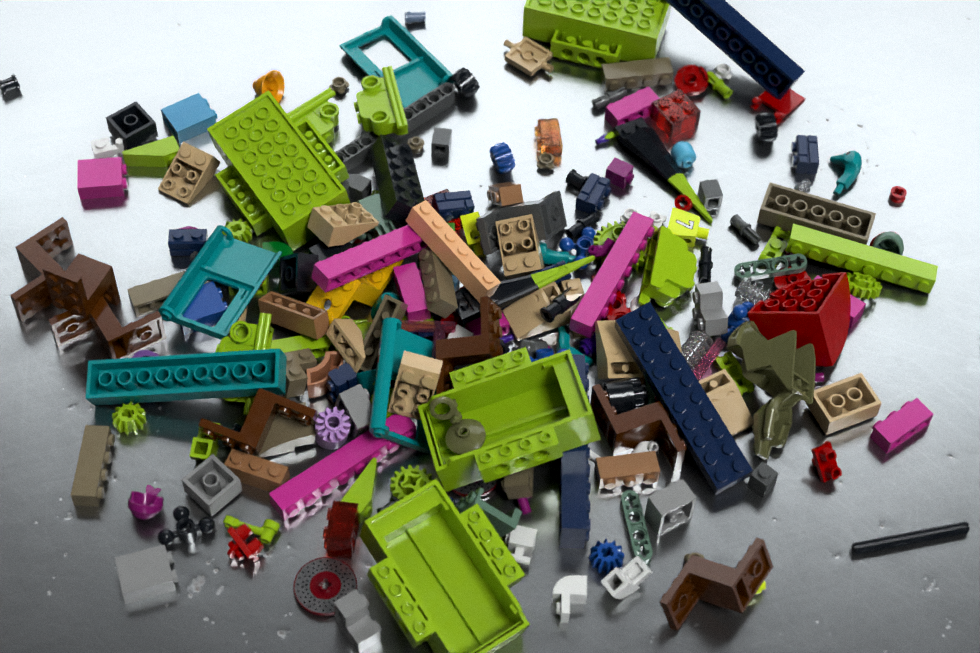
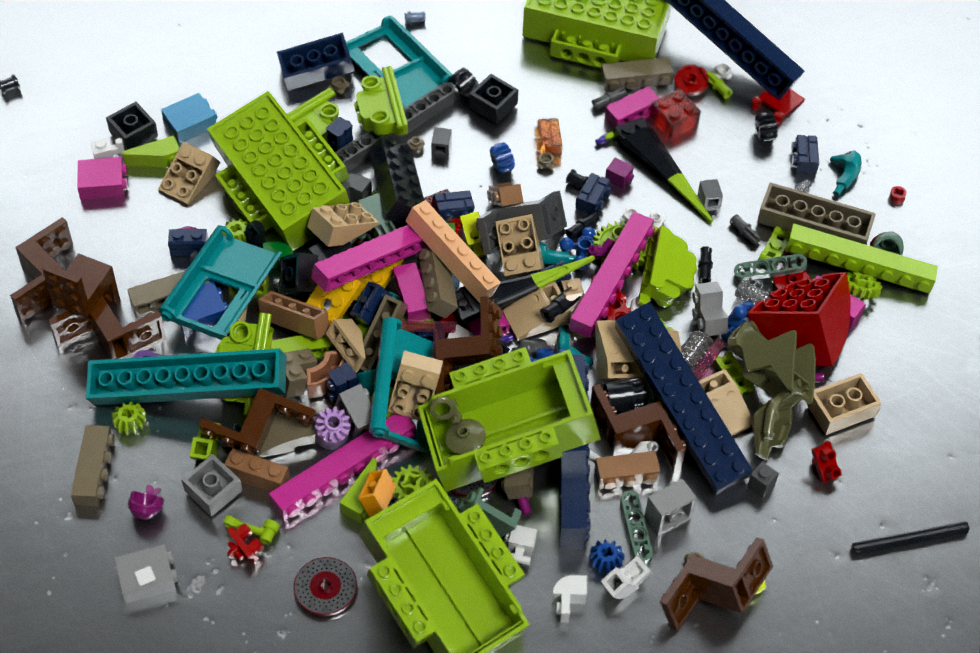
(145, 575): none -> white sticker
(181, 515): black piece -> none
(255, 233): none -> black beam
(271, 81): light orange hat -> none
(315, 61): none -> dark blue brick
(339, 133): none -> dark blue brick
(341, 530): clear red brick -> none
(355, 622): light grey brick -> none
(368, 303): none -> dark blue brick
(377, 492): none -> light orange brick
(493, 98): none -> black brick
(528, 56): tan plate -> none
(588, 346): dark purple brick -> none
(679, 198): red bush -> none
(683, 154): medium azure head -> none
(686, 226): neon yellow torso -> none
(901, 425): dark pink brick -> none

